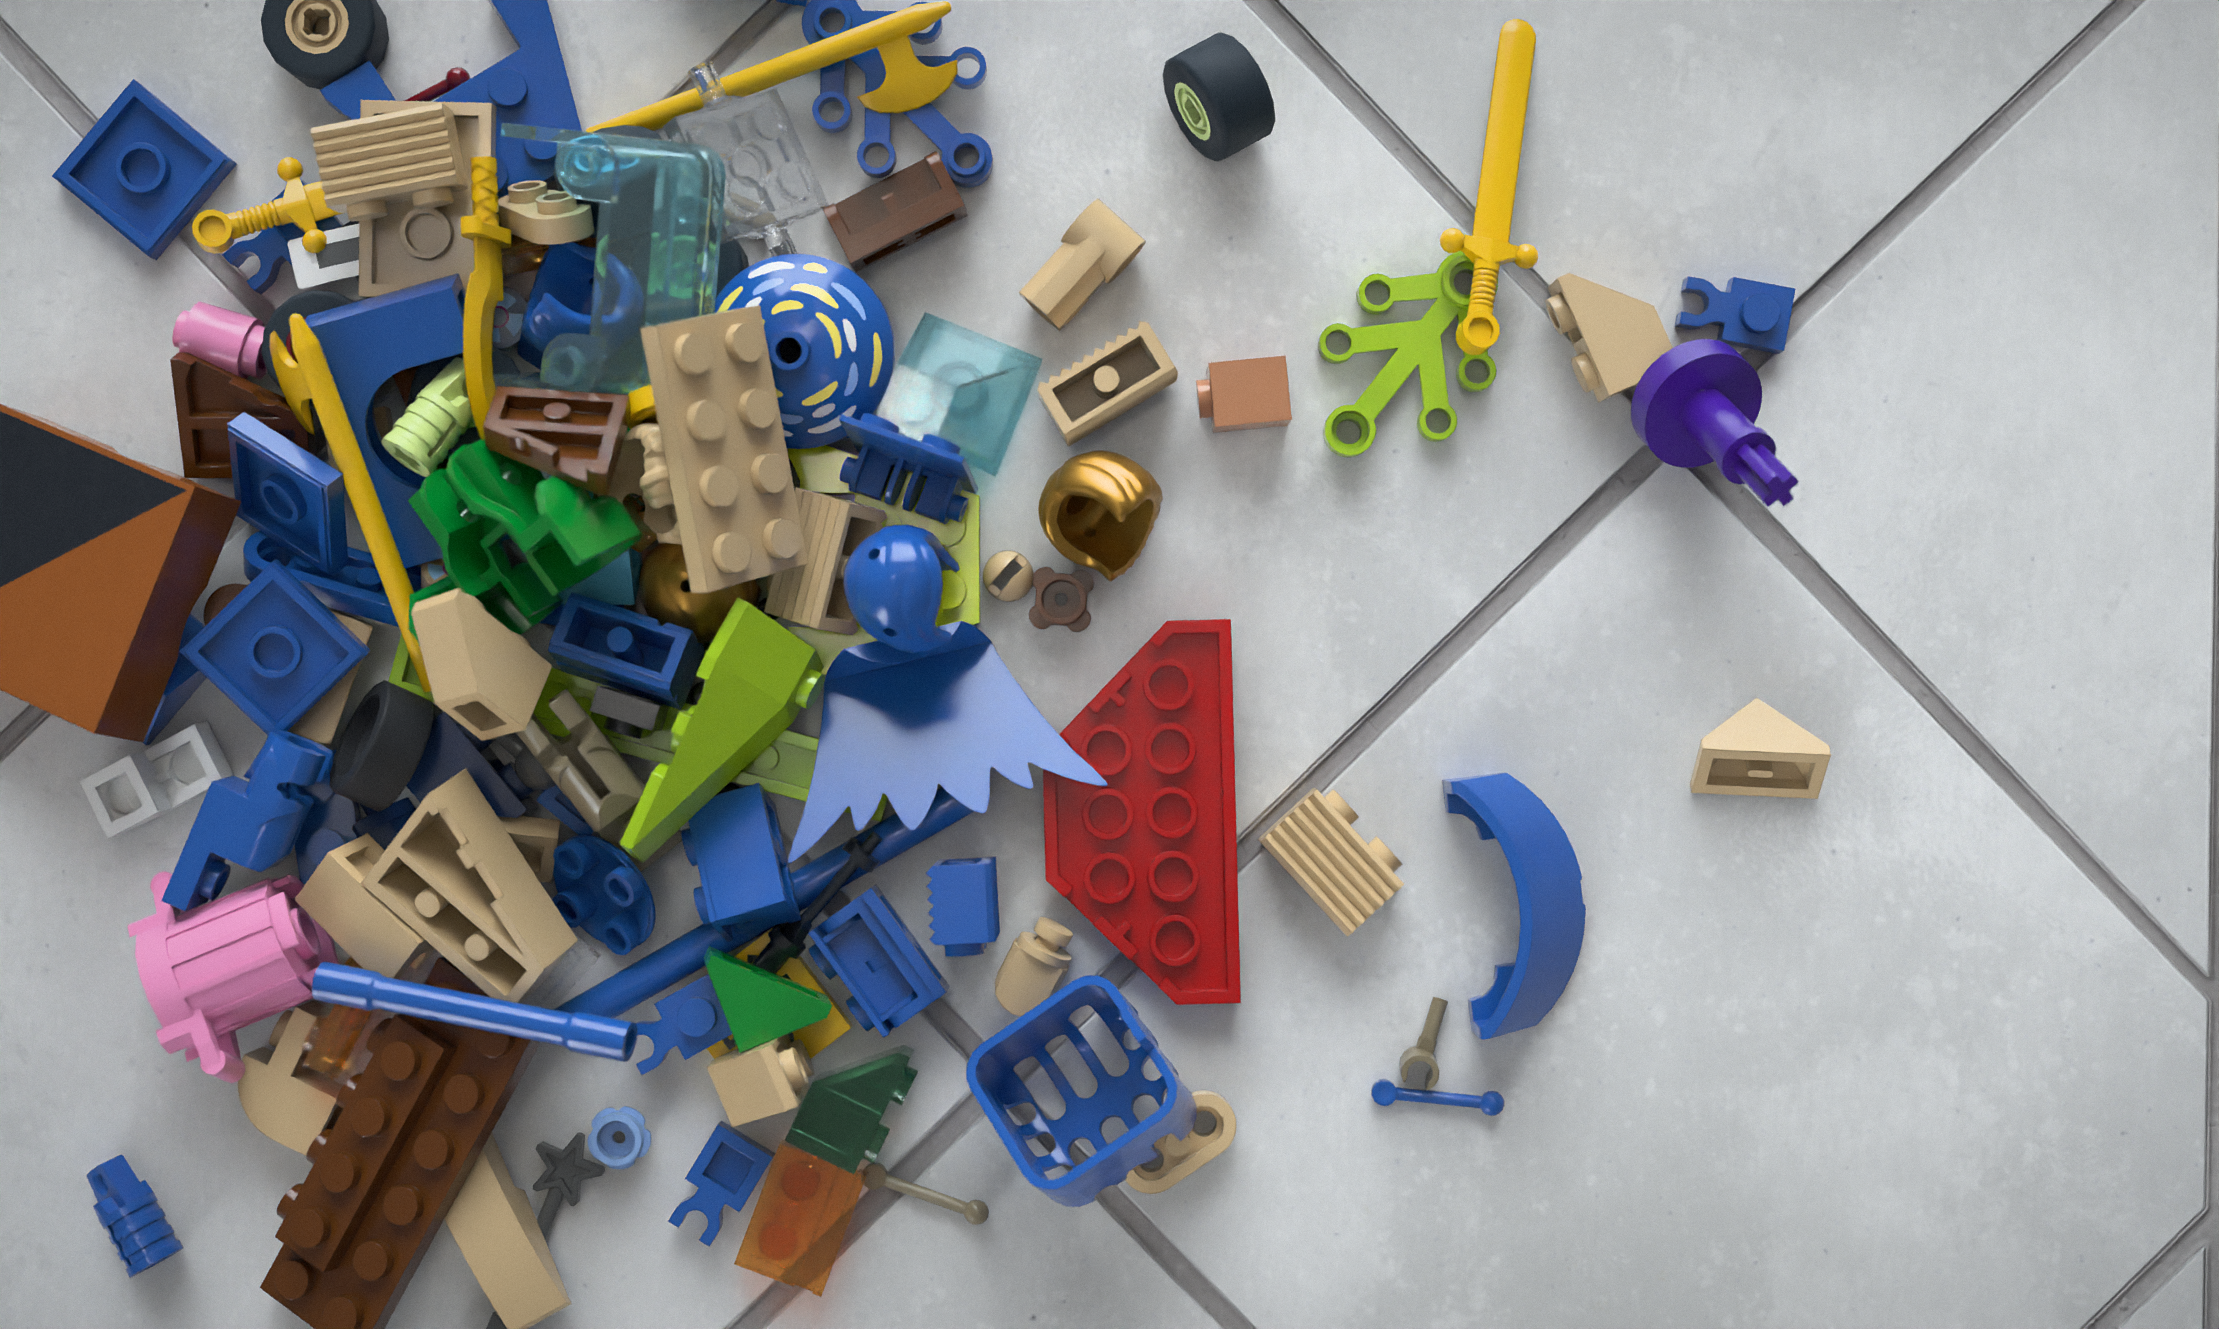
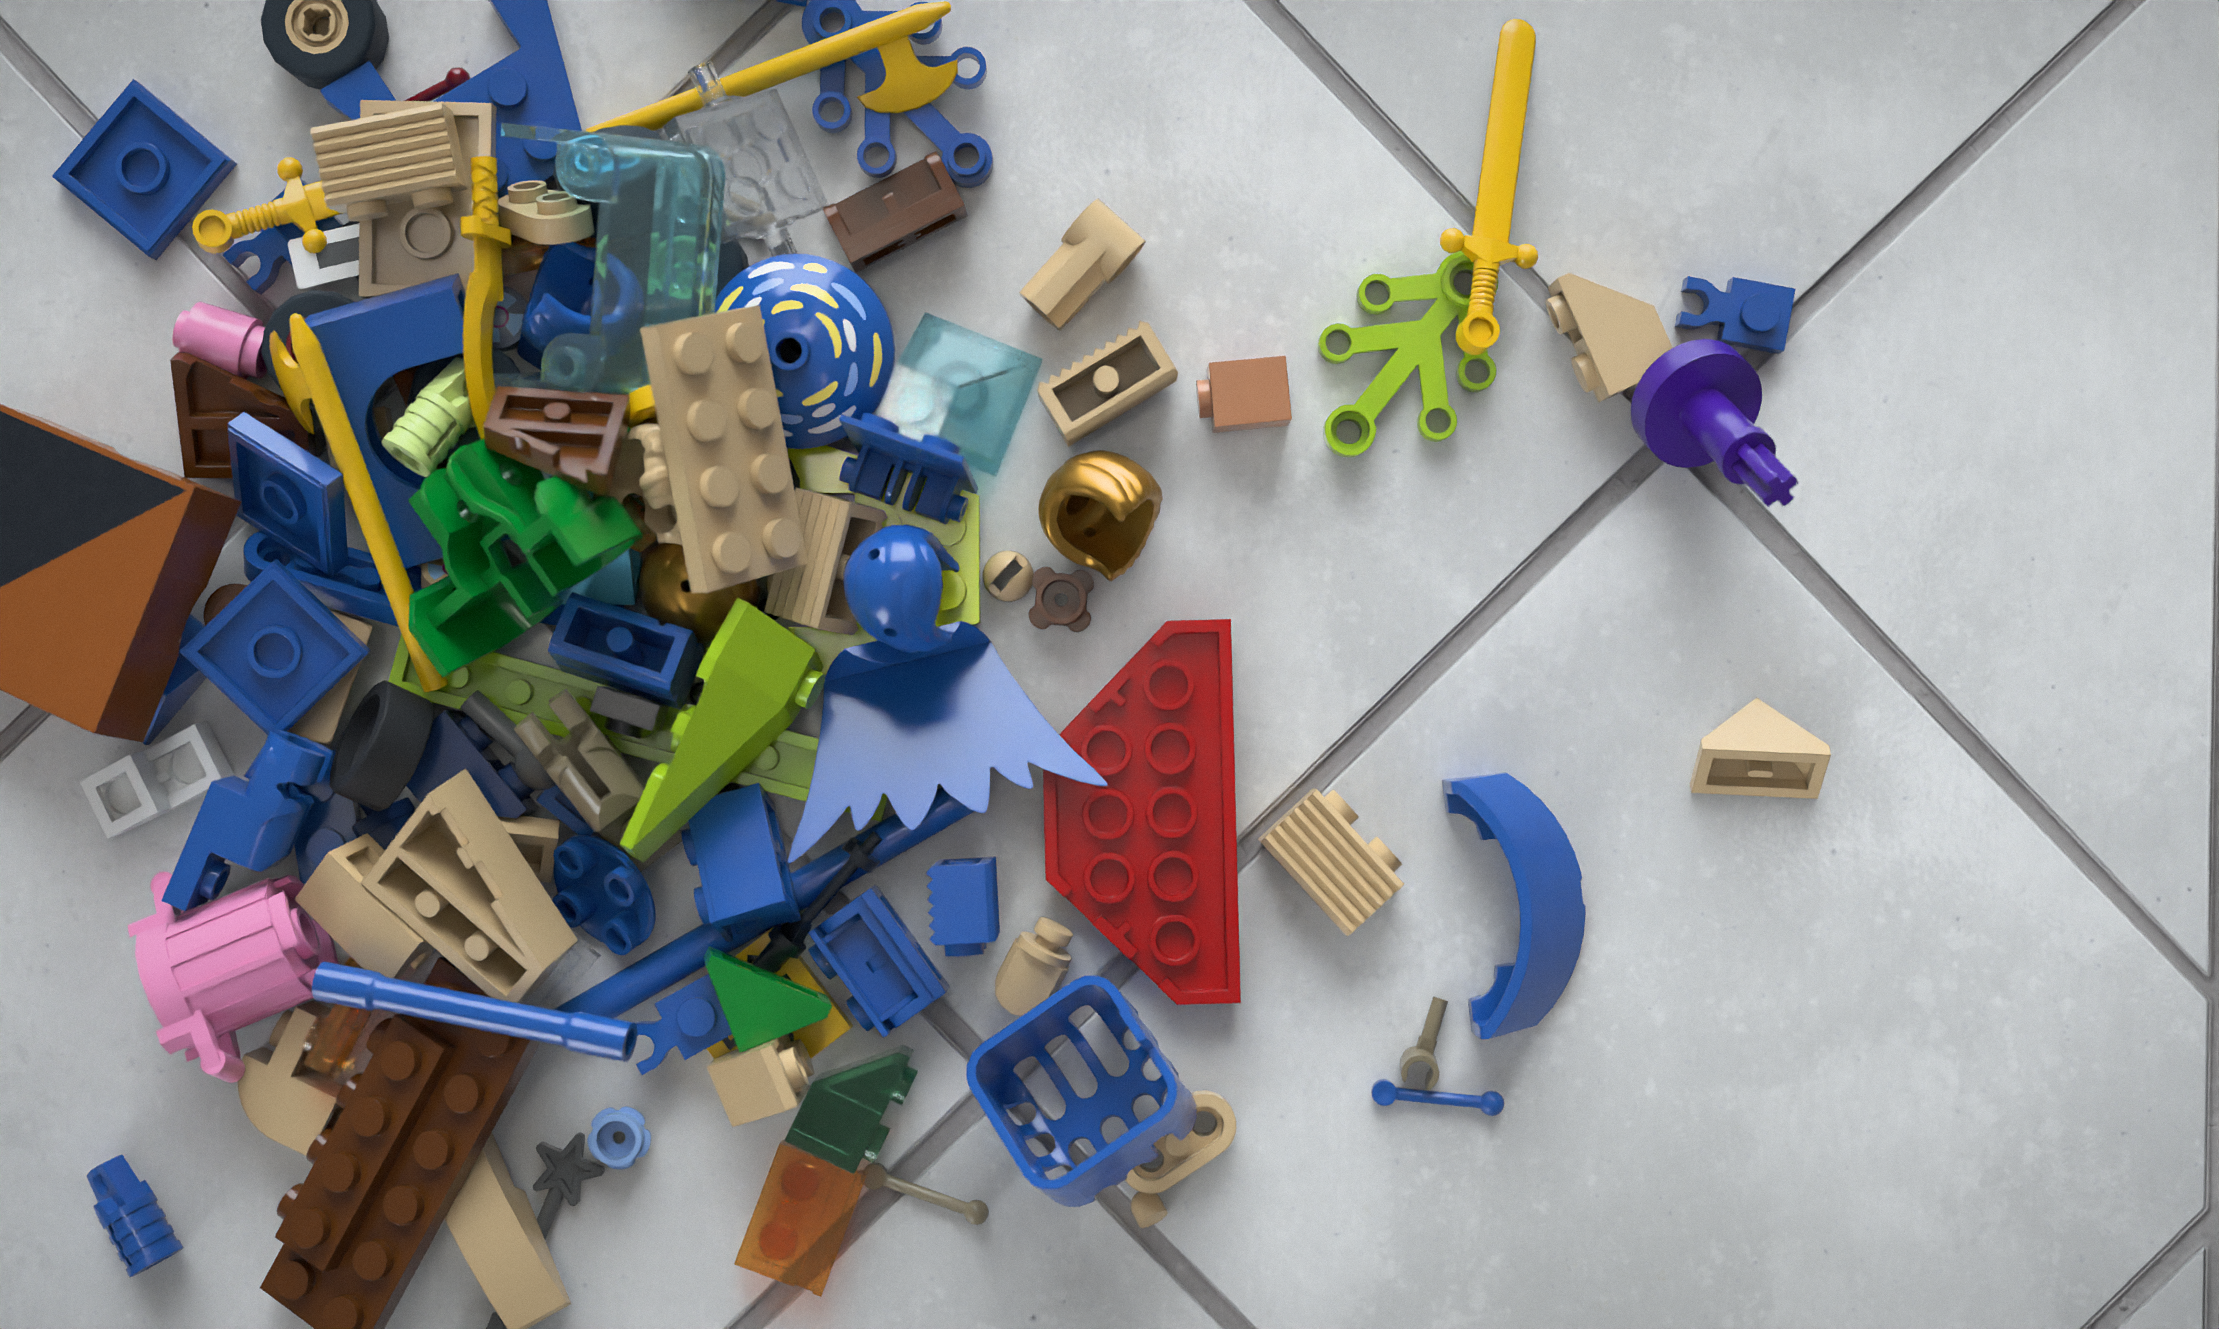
(477, 665): tan slope -> none
(724, 1175): blue plate -> none
(1147, 1209): none -> tan piece
(1219, 96): black wheel -> none

